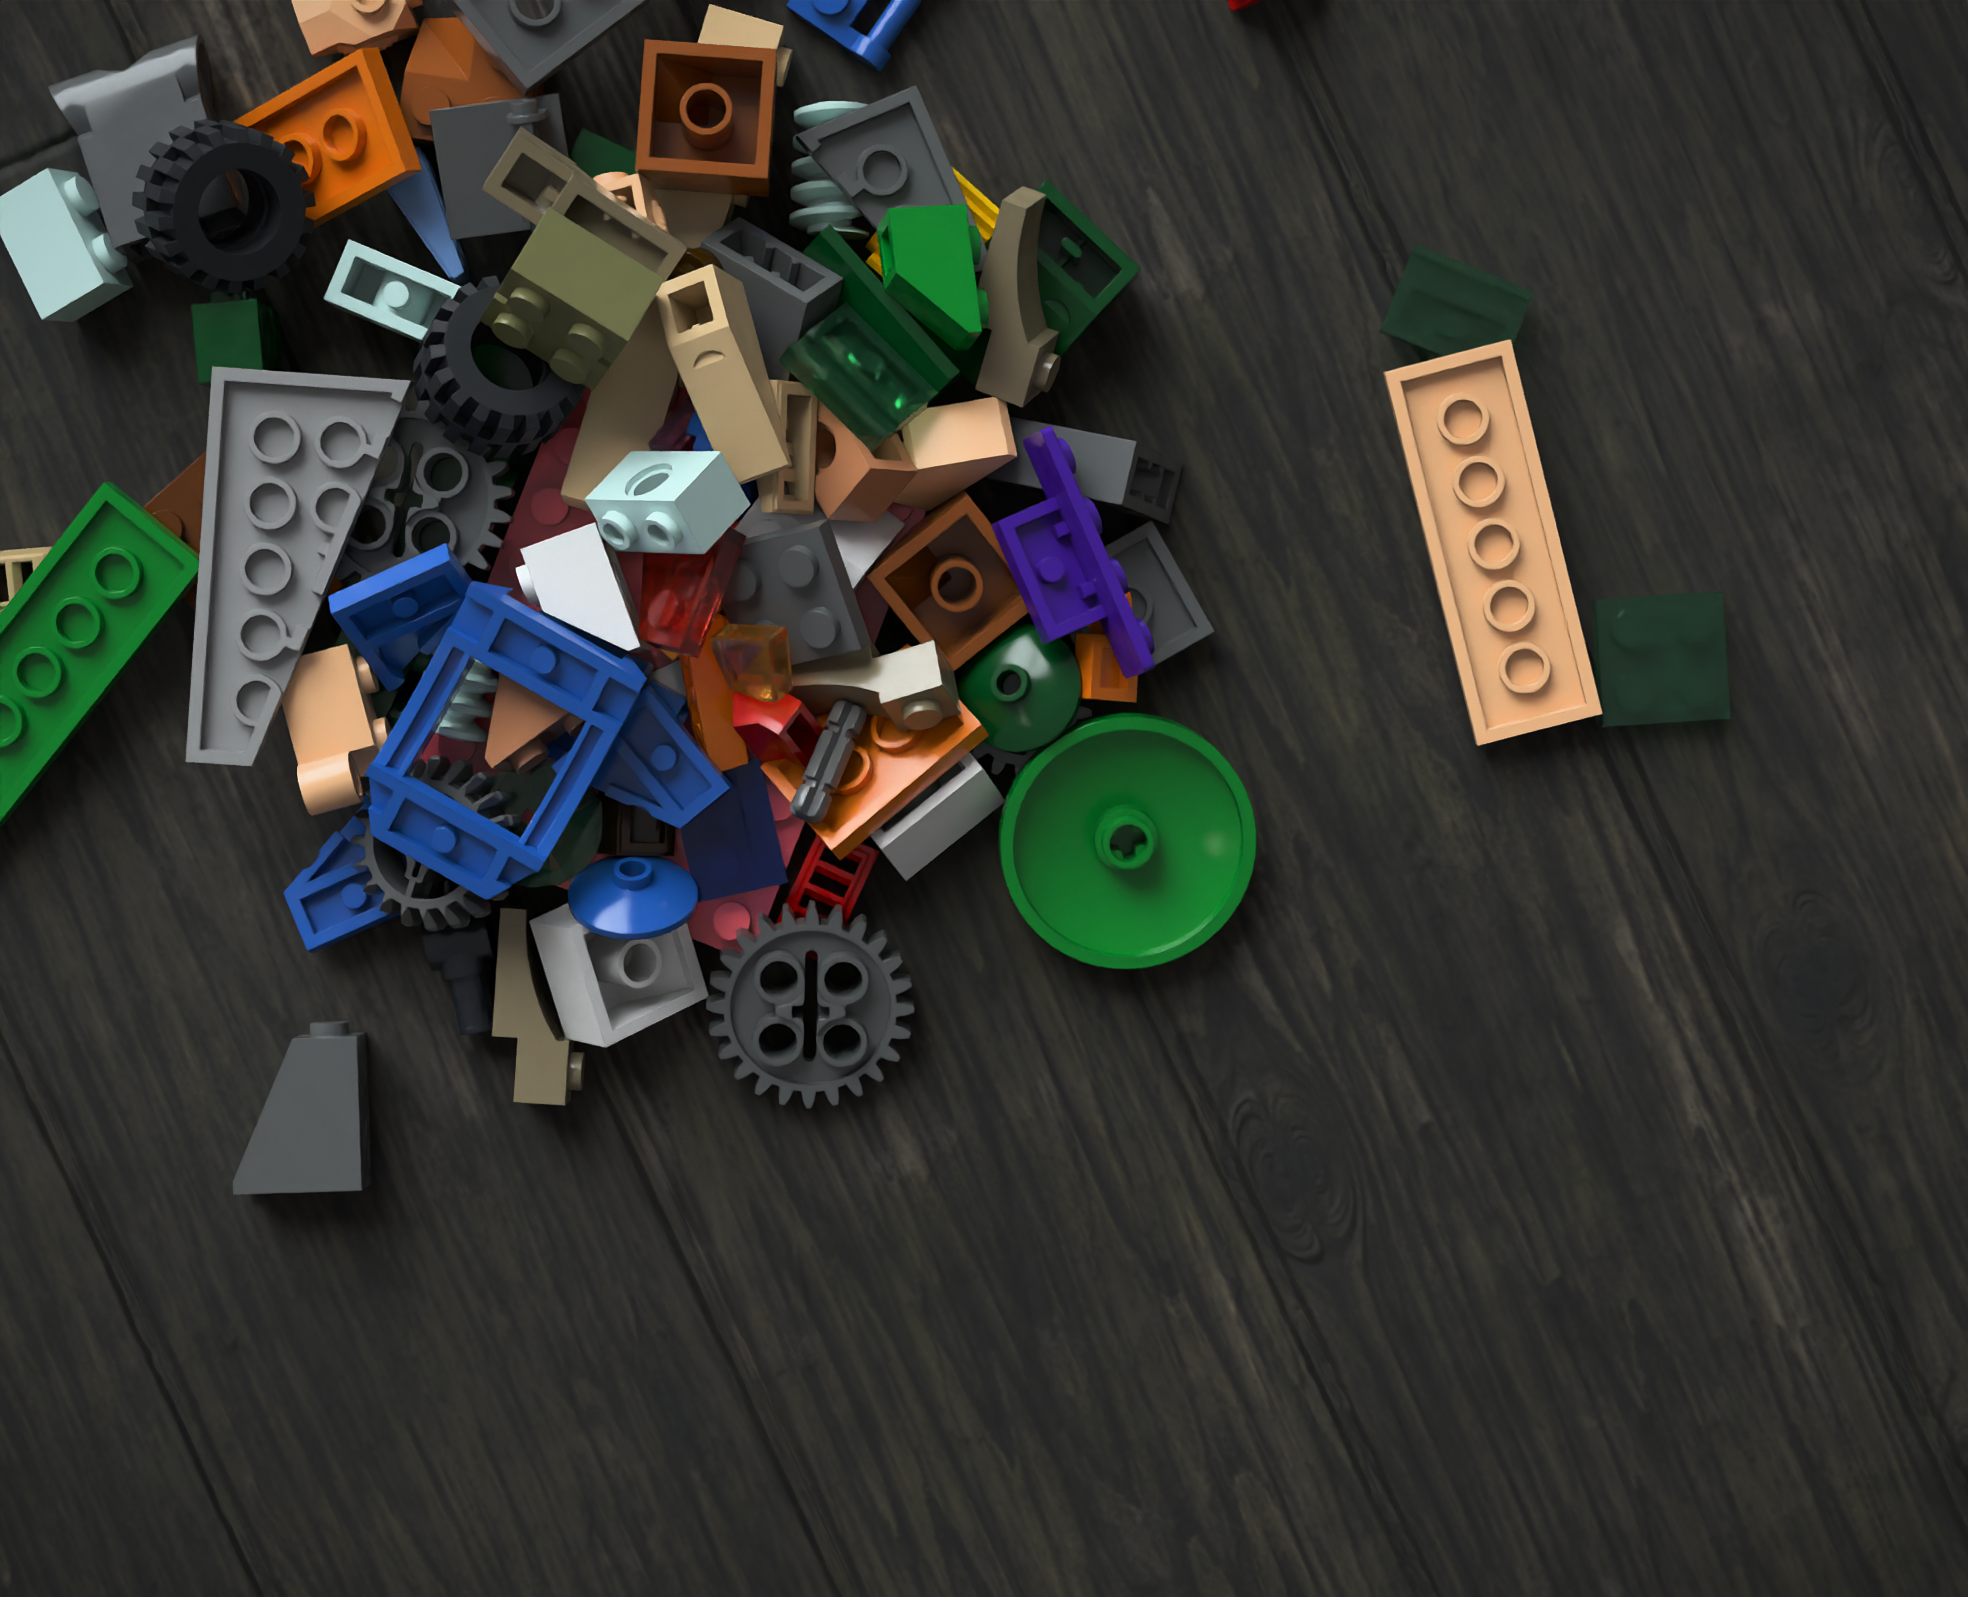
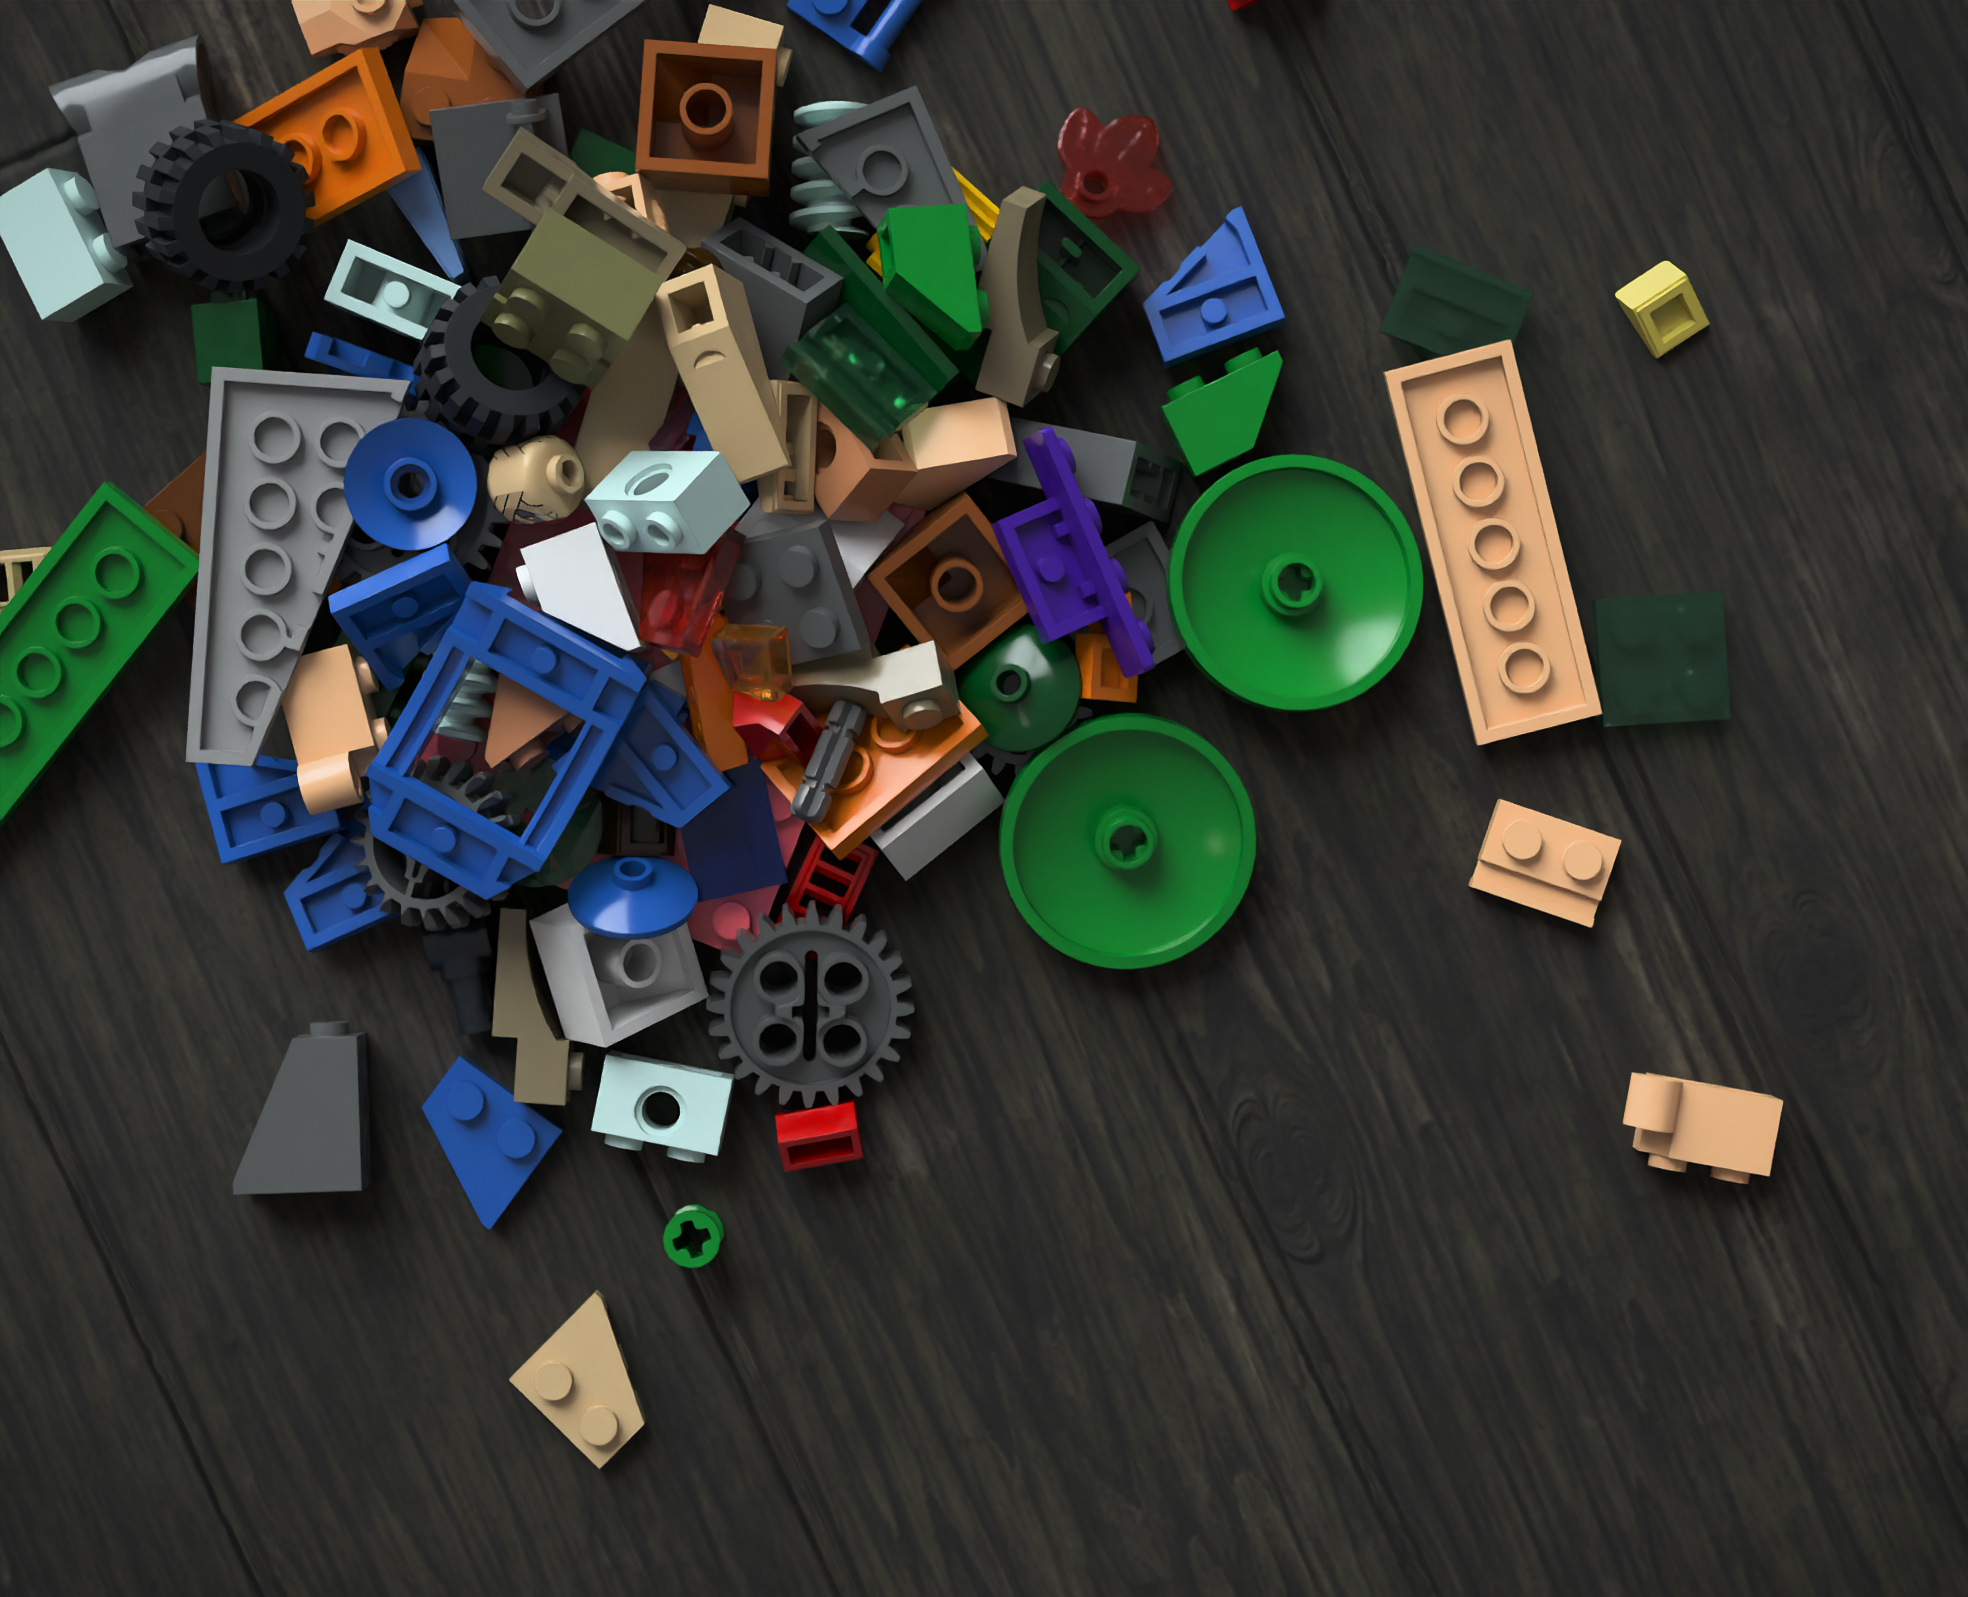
(260, 809): none -> blue wing
(359, 362): none -> blue wing
(405, 448): none -> blue dish
(487, 1136): none -> blue wing
(533, 480): none -> tan head
(584, 1383): none -> tan wing
(685, 1253): none -> green bush
(702, 1099): none -> light aqua brick
(819, 1135): none -> red piece
(1115, 157): none -> clear red plate
(1214, 297): none -> blue wing
(1224, 417): none -> green slope
(1294, 583): none -> green dish
(1544, 863): none -> light nougat plate
(1662, 308): none -> light yellow slope
(1702, 1125): none -> light nougat hinge

